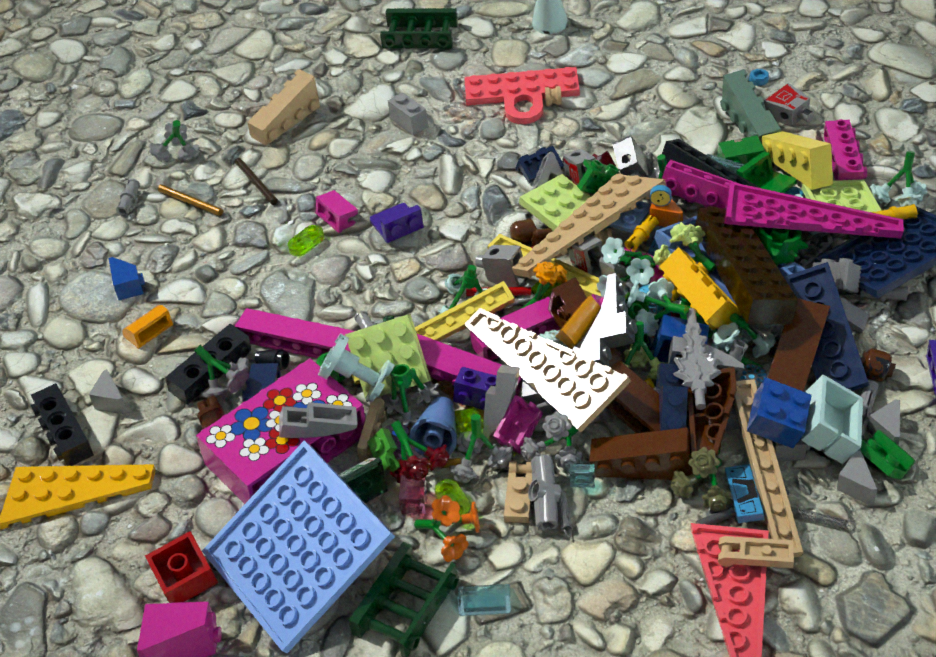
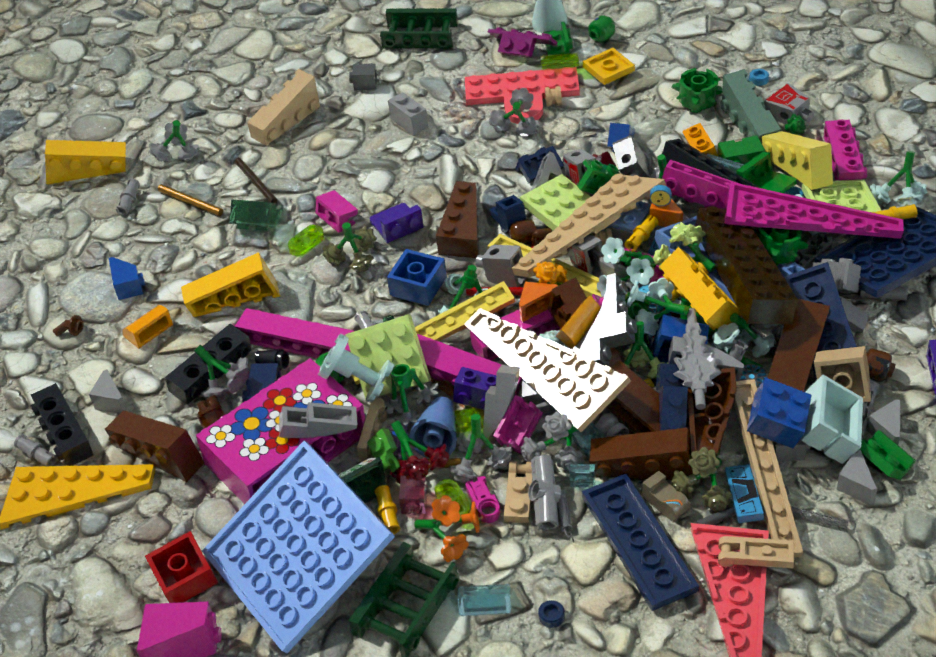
(35, 451): none -> light grey pin
(73, 325): none -> reddish brown plate
(82, 159): none -> yellow wedge
(156, 443): none -> reddish brown wedge
(230, 286): none -> yellow wedge
(254, 213): none -> clear green slope
(362, 239): none -> olive plant
(363, 76): none -> dark grey brick
(387, 508): none -> yellow pin
(417, 277): none -> blue brick
(459, 224): none -> reddish brown wedge
(480, 494): none -> dark pink piece
(508, 211): none -> dark blue brick
(519, 43): none -> magenta bracket
(520, 100): none -> light grey plant
(534, 299): none -> orange slope
(551, 614): none -> dark blue tile
(559, 61): none -> clear neon green plate
(564, 41): none -> green bracket
(583, 438): none -> clear light blue plate
(601, 29): none -> green head
(608, 66): none -> yellow plate
(610, 426): none -> light grey wheel
(618, 131): none -> blue slope
(640, 542): none -> dark blue plate
(665, 497): none -> dark tan leg
(698, 89): none -> green brick
(699, 139): none -> light orange bracket
(795, 125): none -> green plant
(846, 367): none -> tan slope

